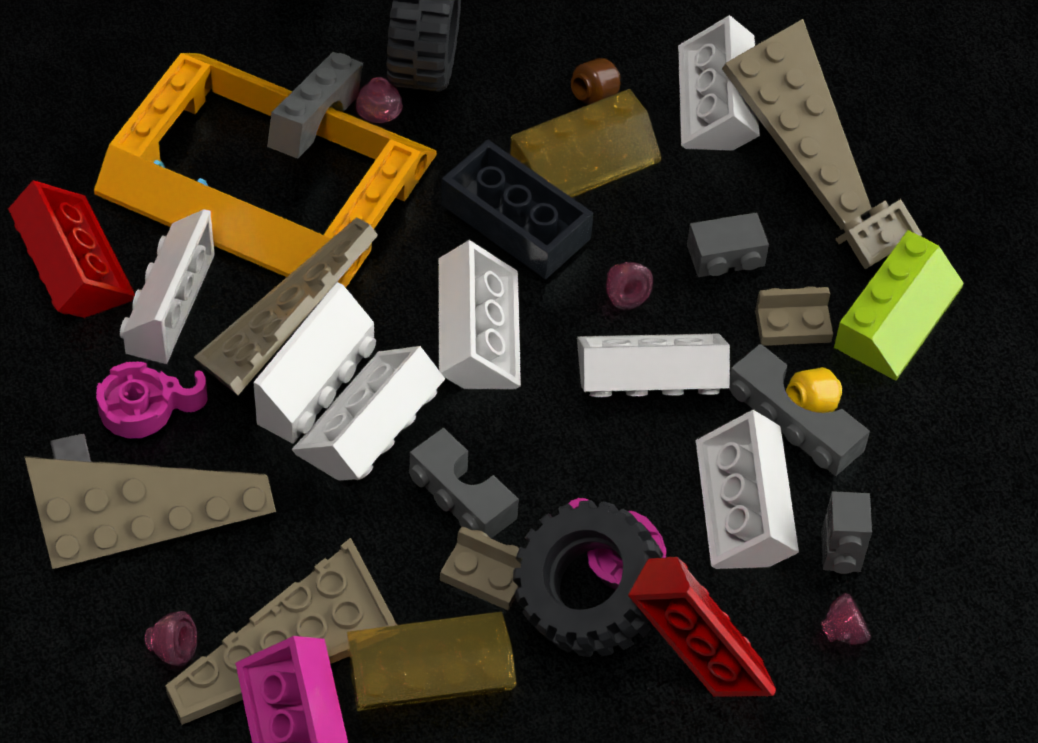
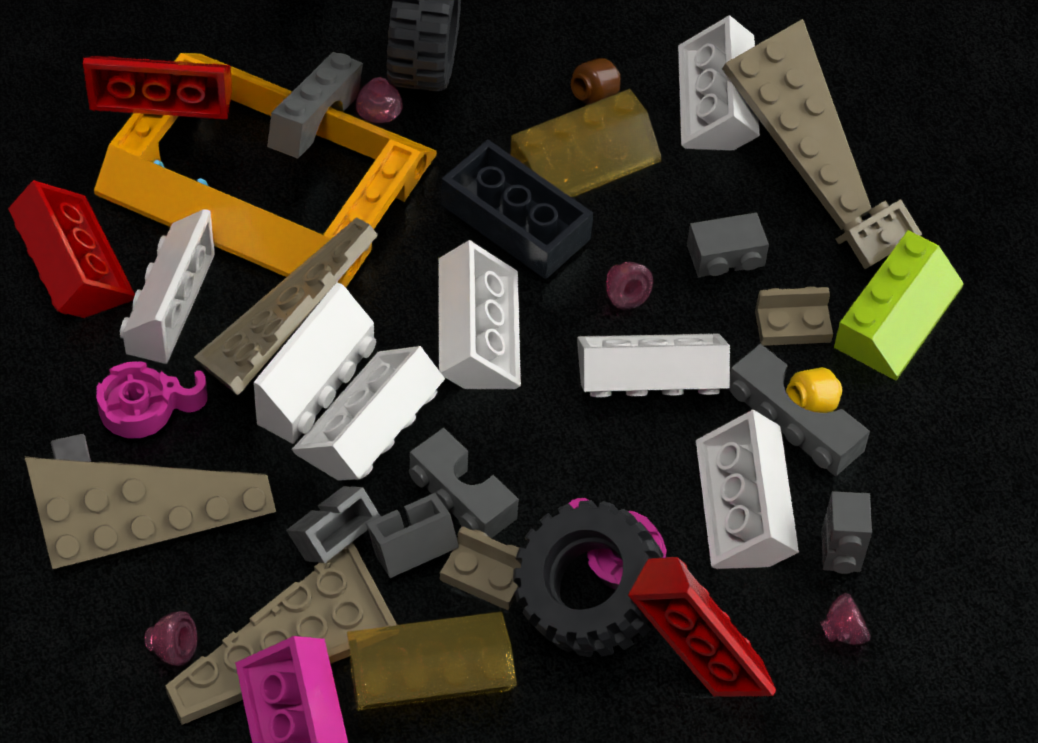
(158, 87): none -> red slope
(339, 523): none -> dark grey piece
(426, 538): none -> dark grey piece

